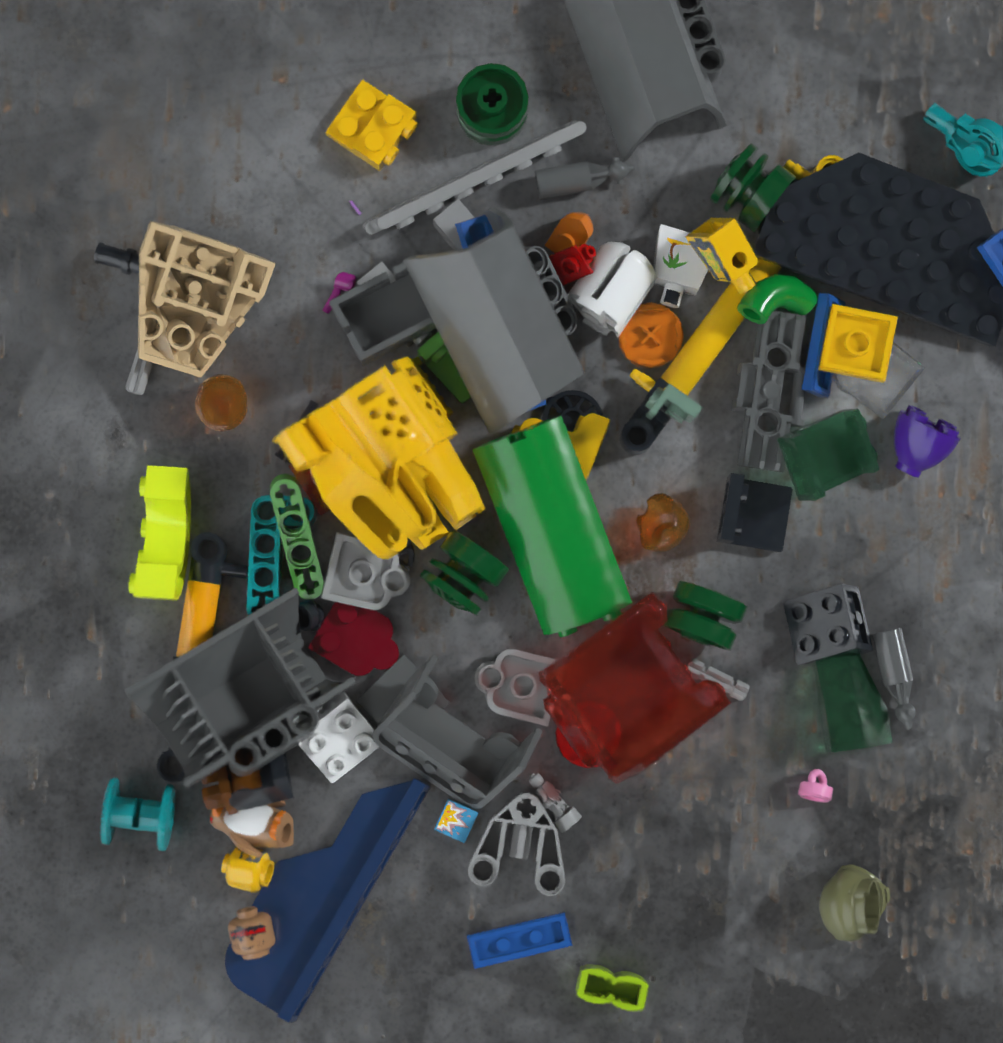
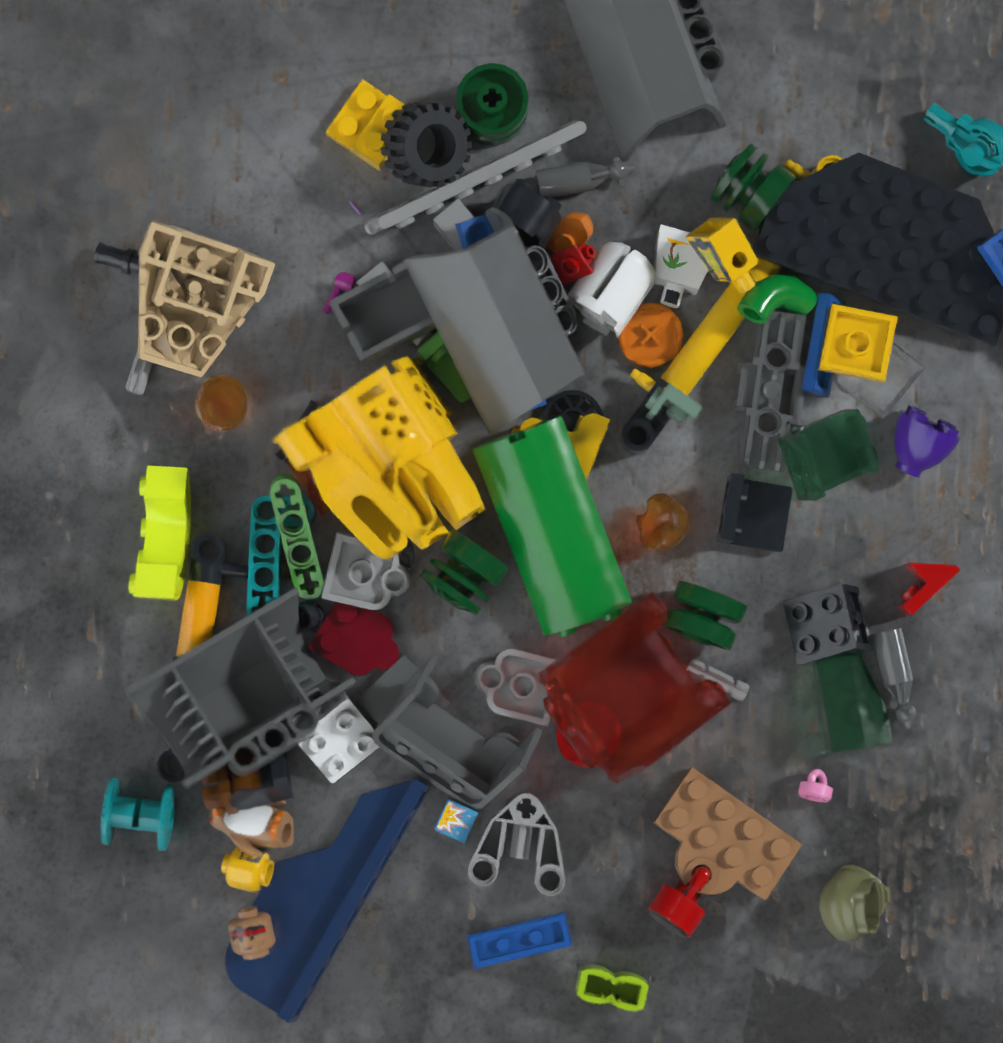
(449, 150): none -> black tyre
(531, 214): none -> black brick
(549, 796): light grey piece -> none
(718, 847): none -> medium nougat plate
(932, 579): none -> red slope

